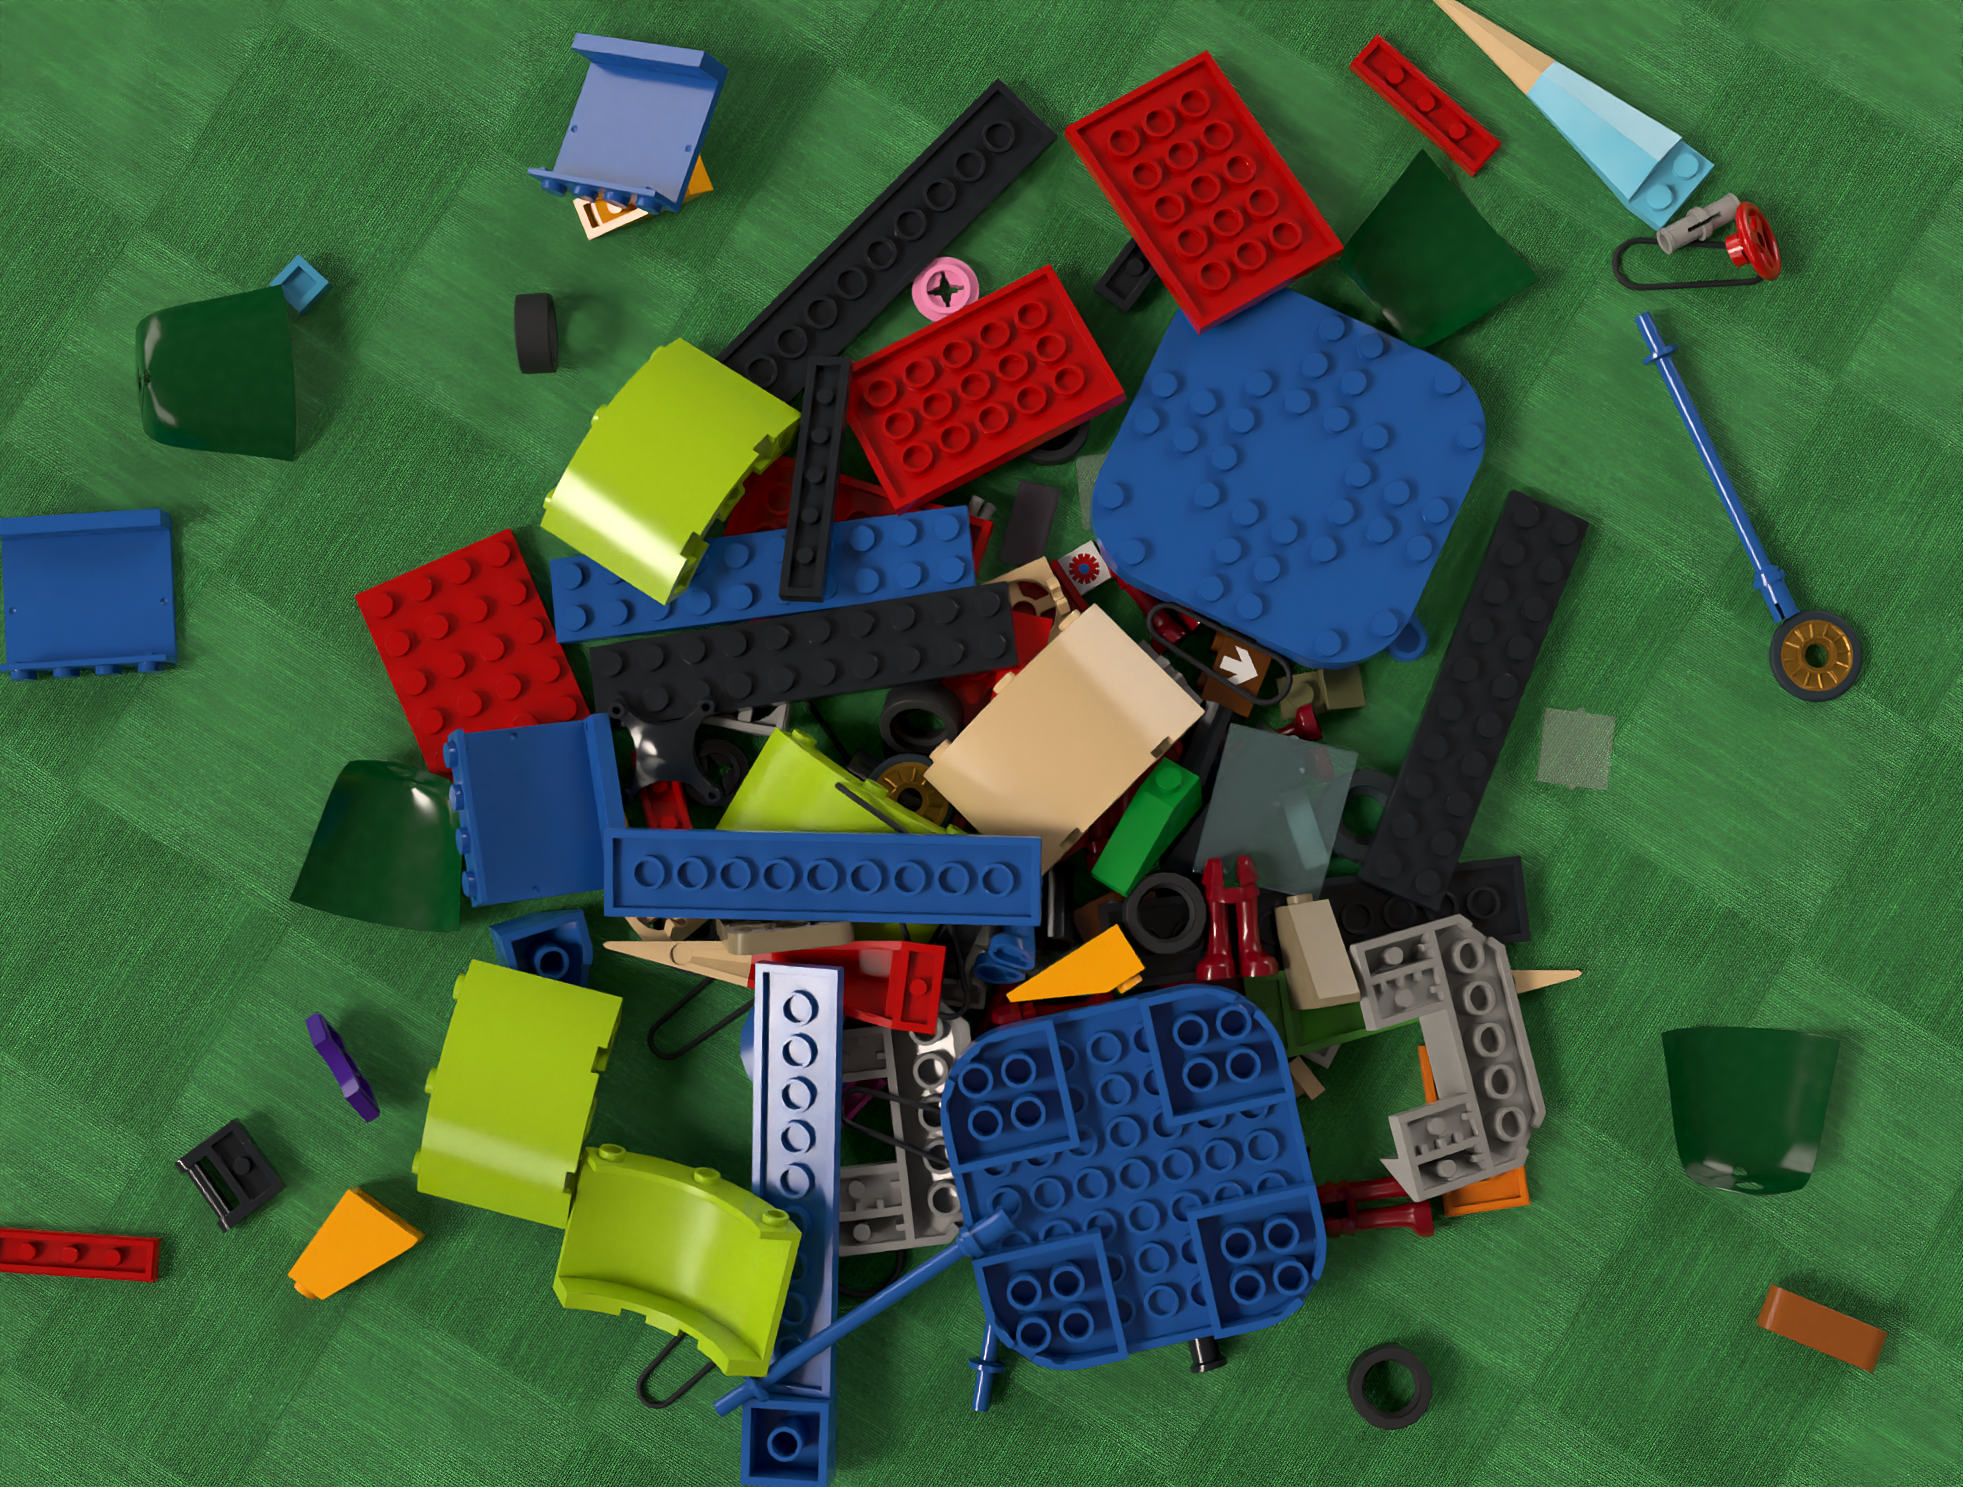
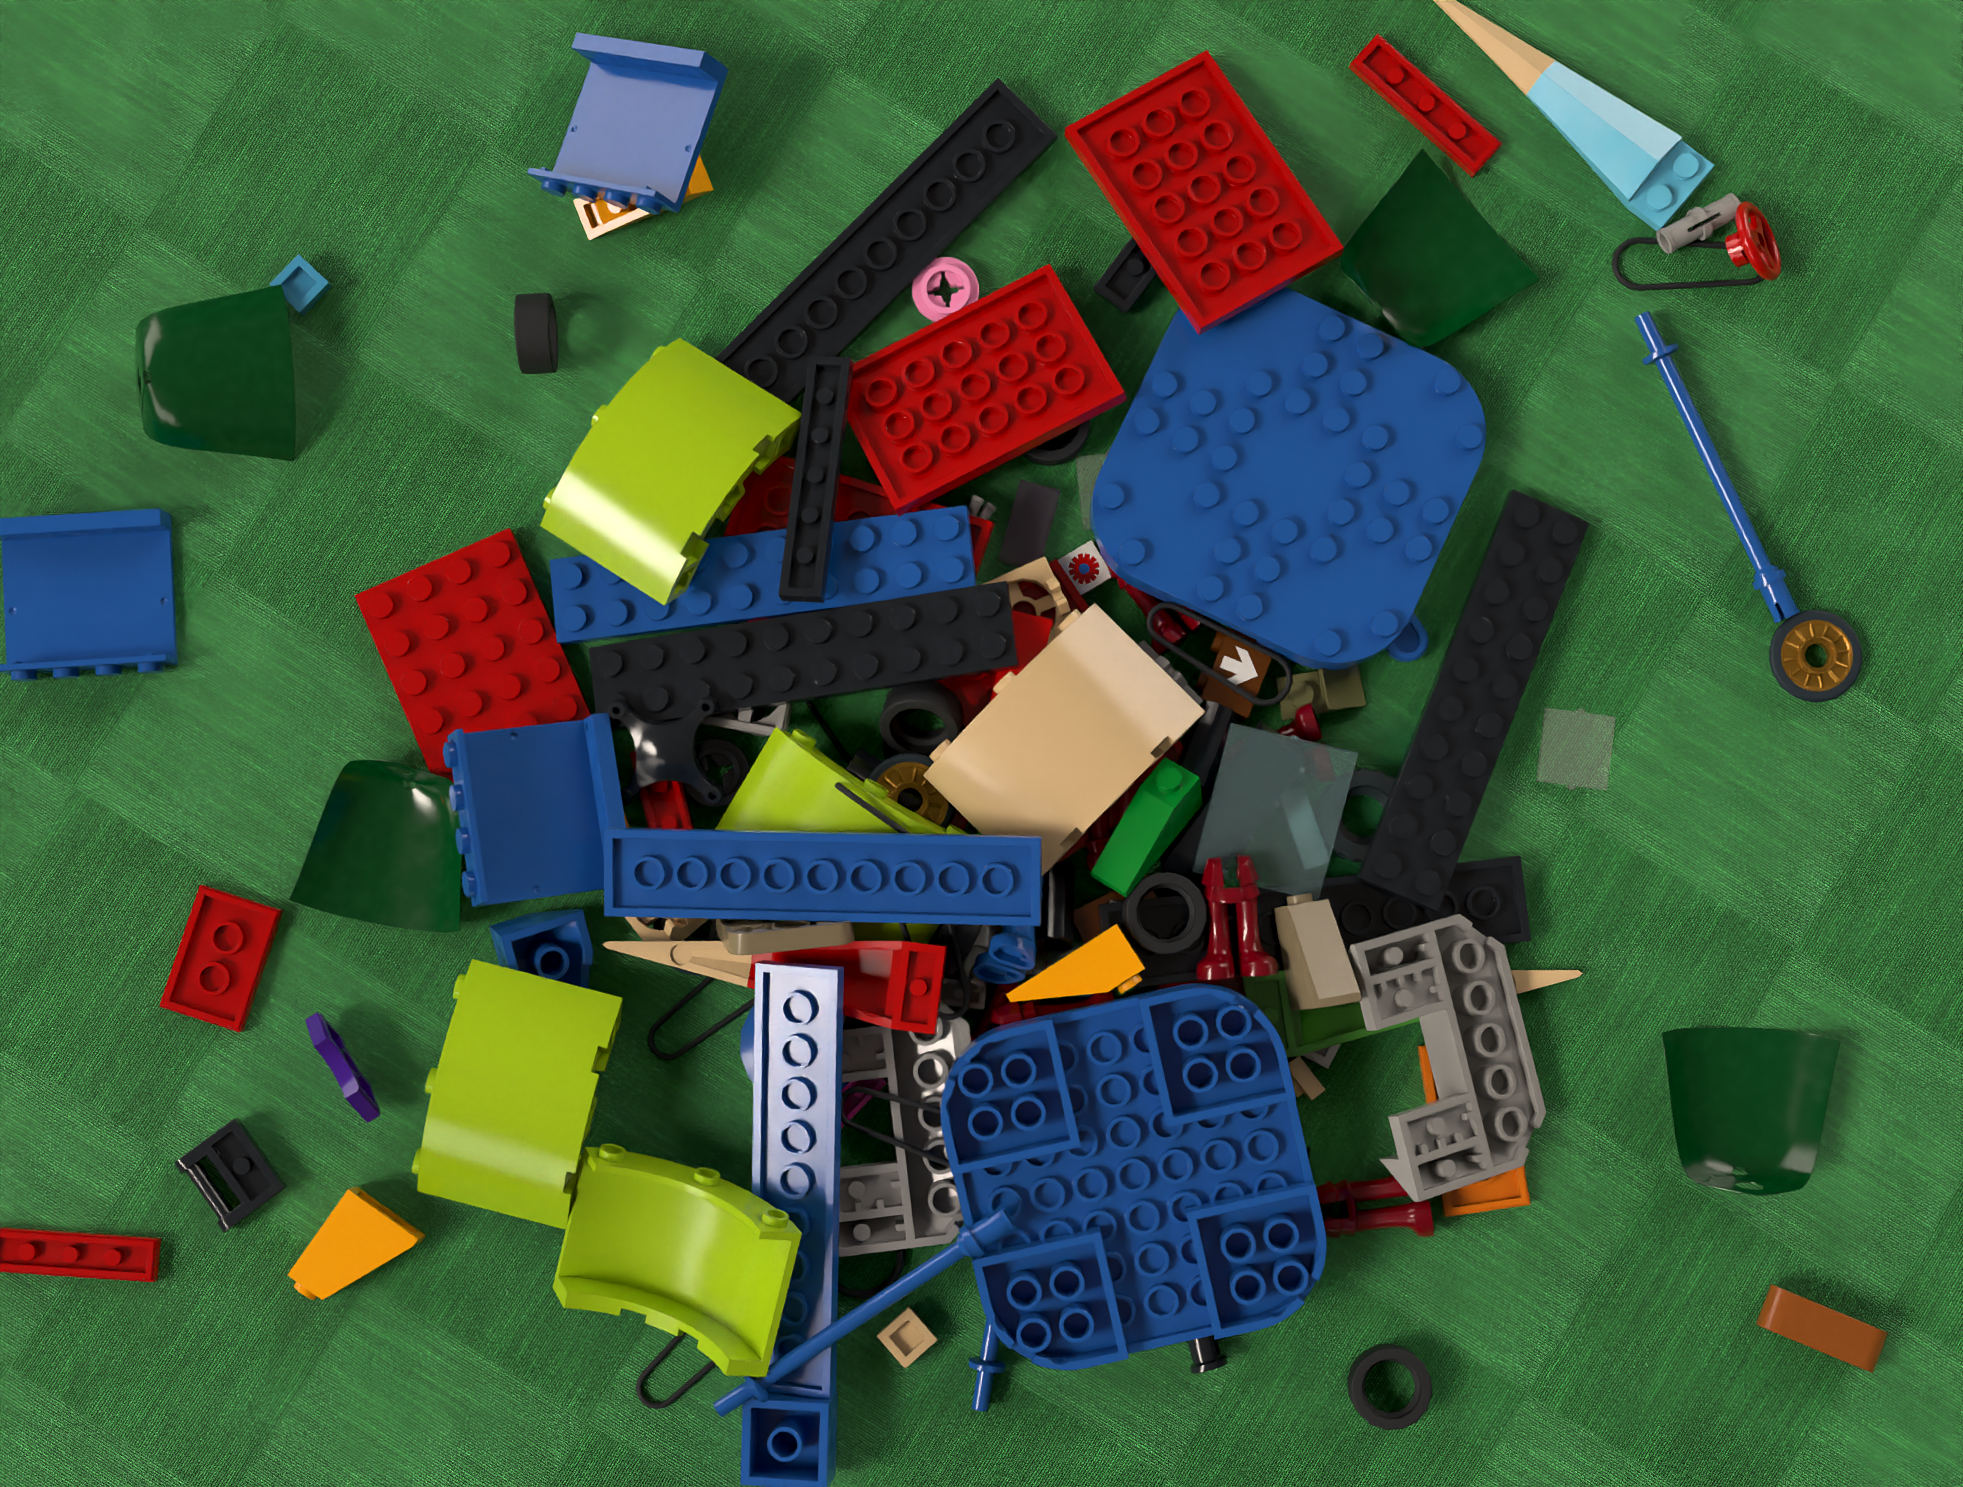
(221, 958): none -> red tile
(907, 1337): none -> tan plate

